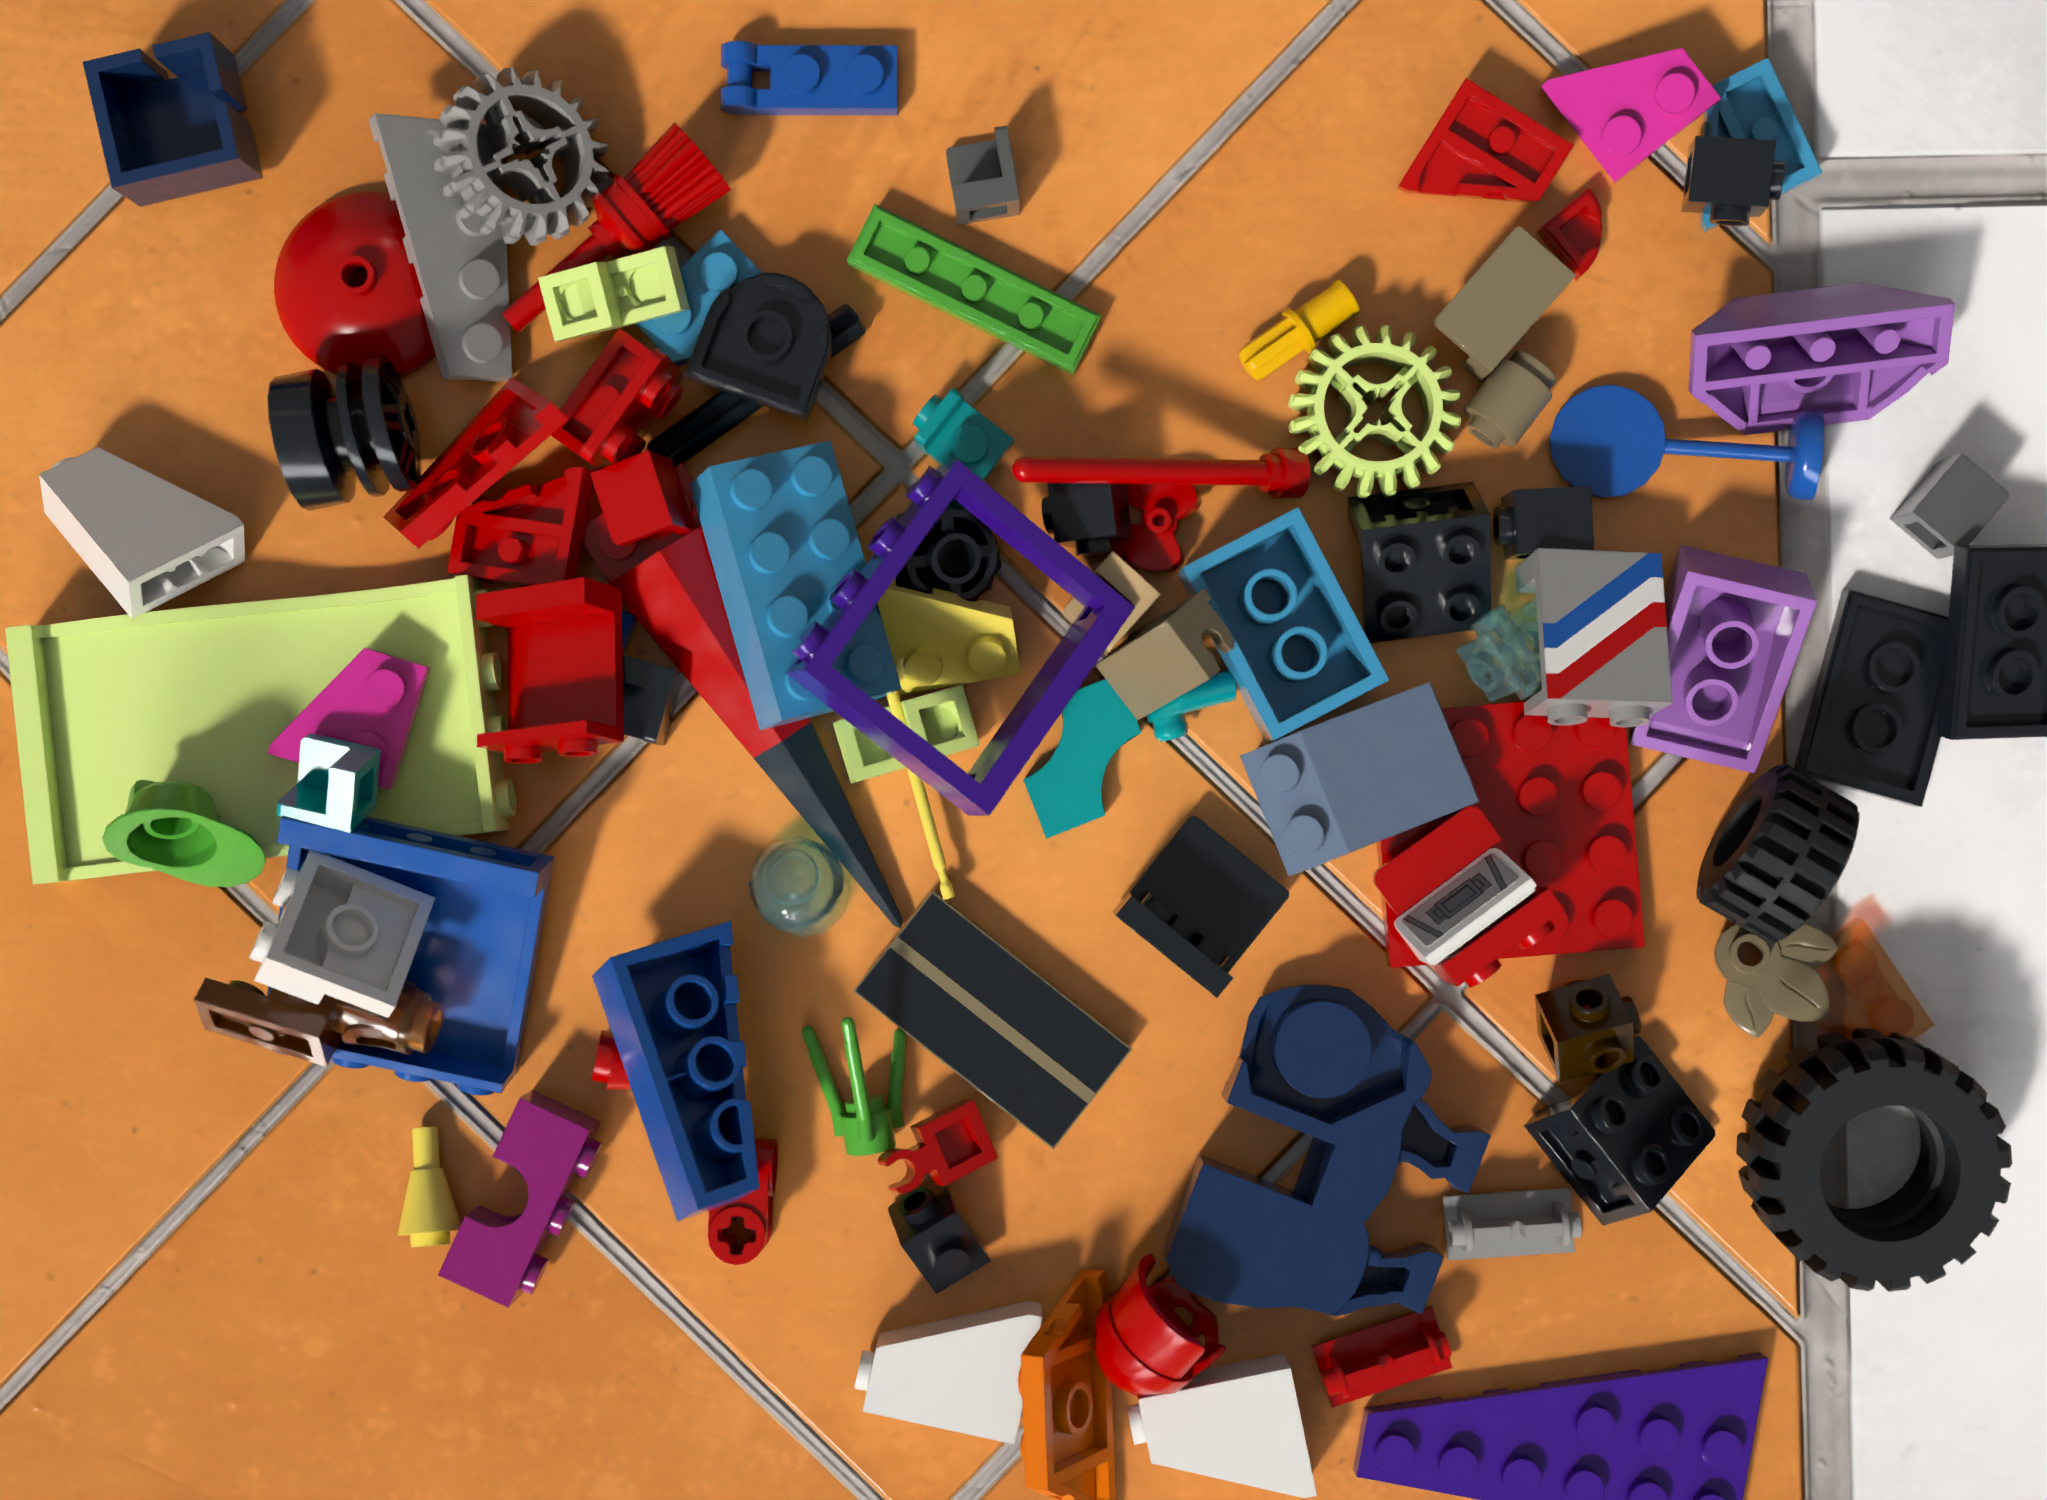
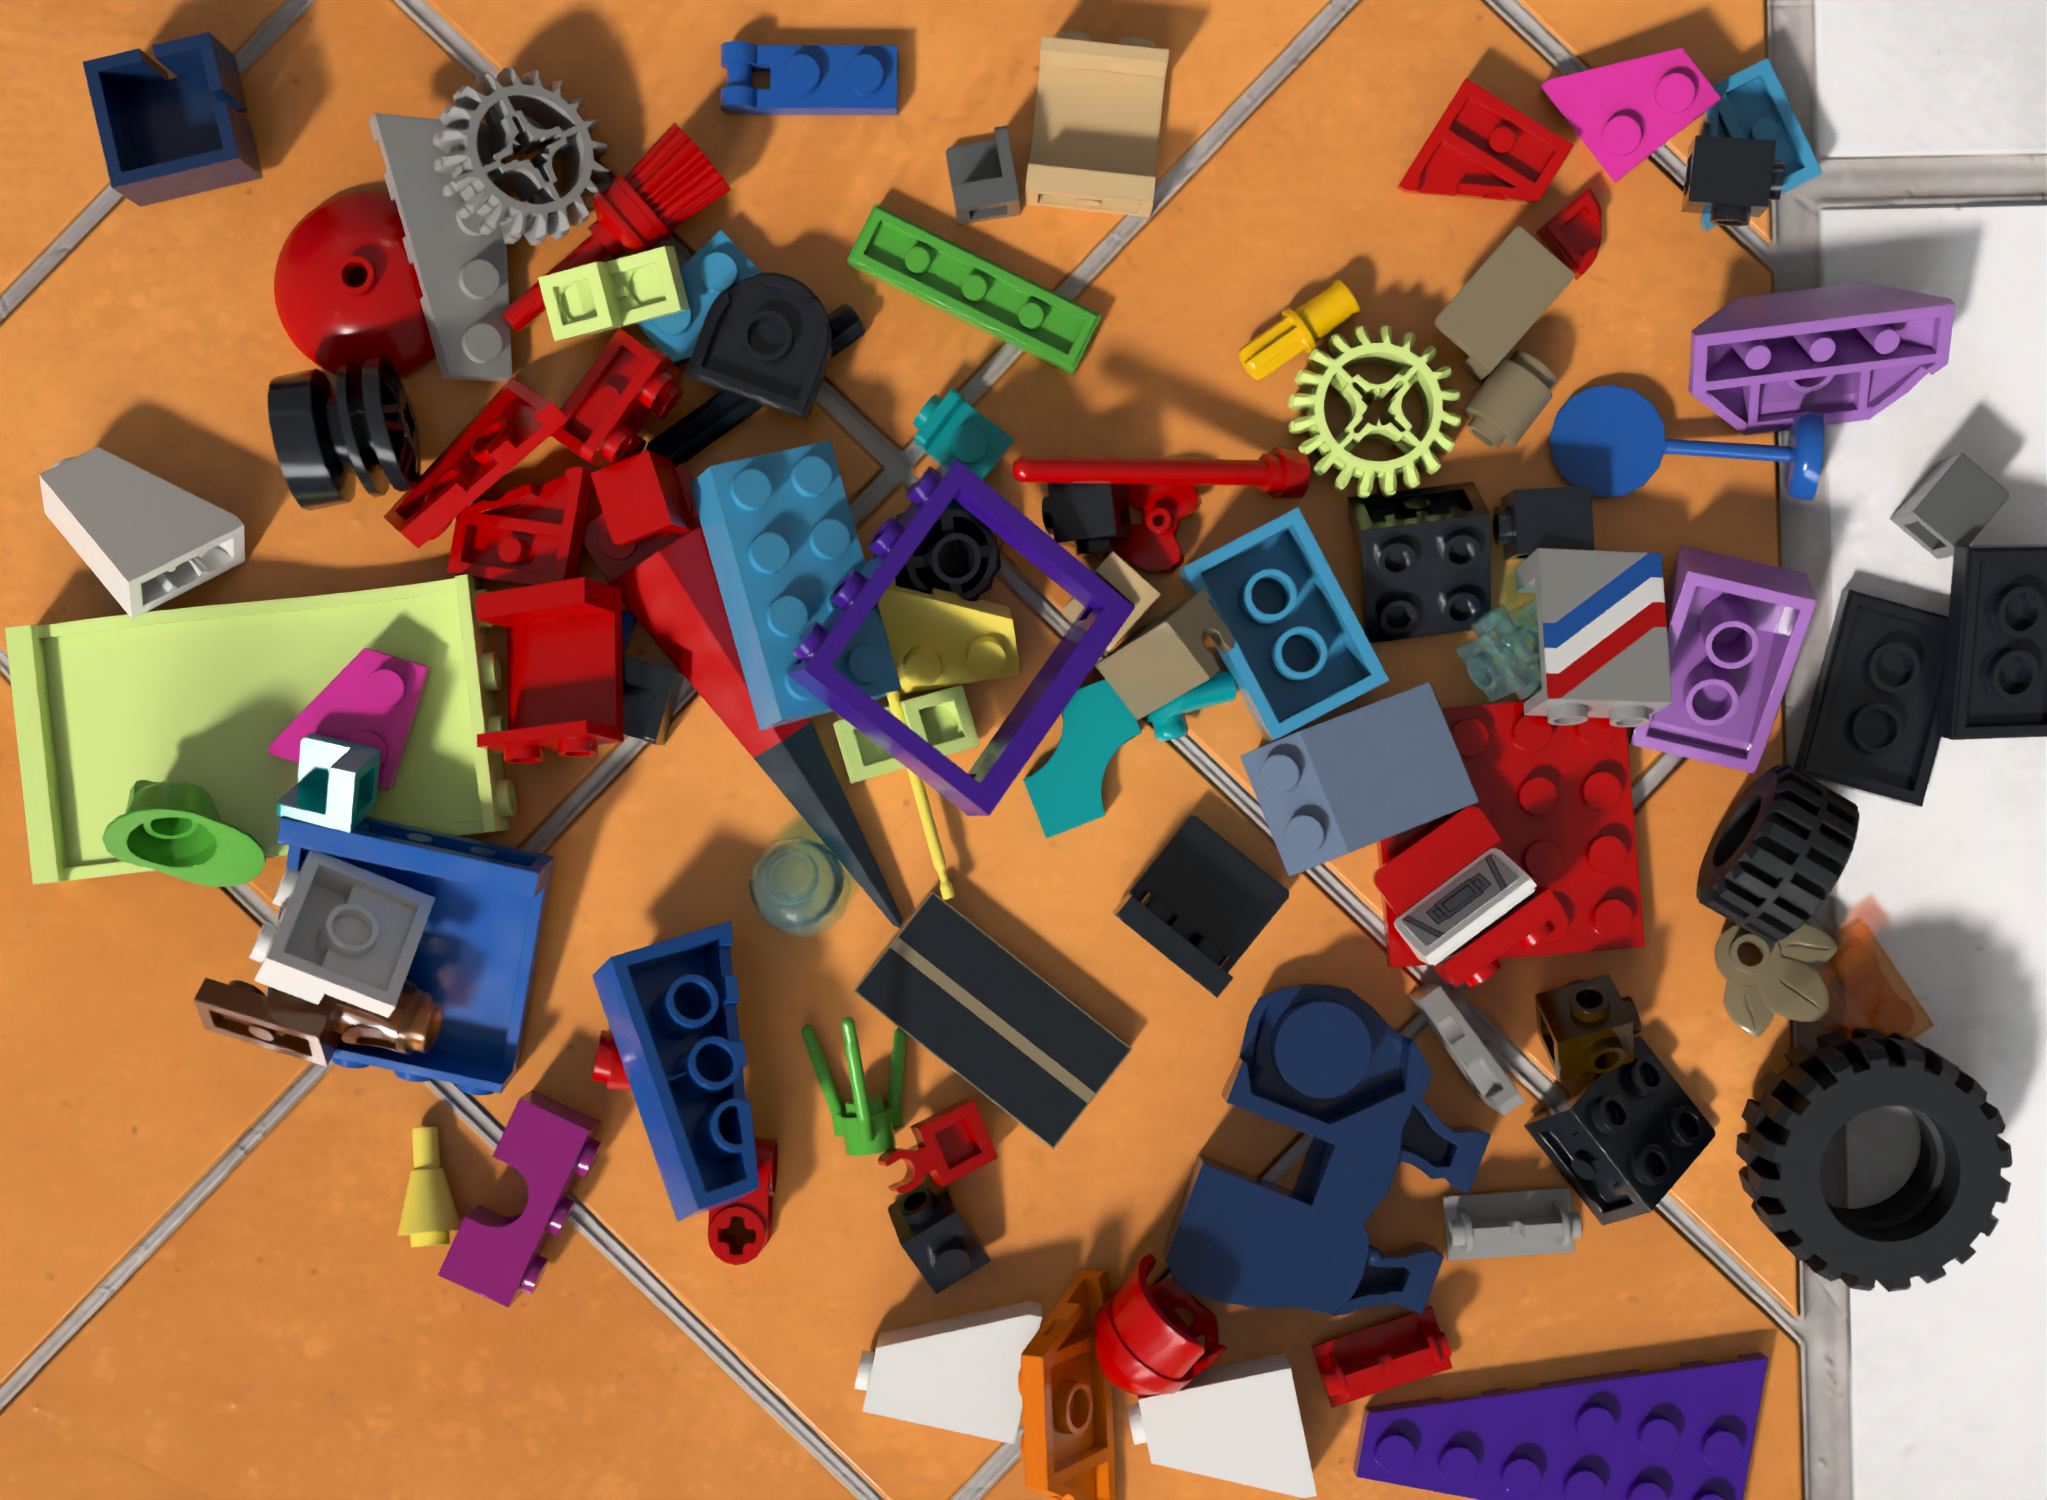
(1096, 124): none -> tan panel
(1477, 1061): none -> light grey wing

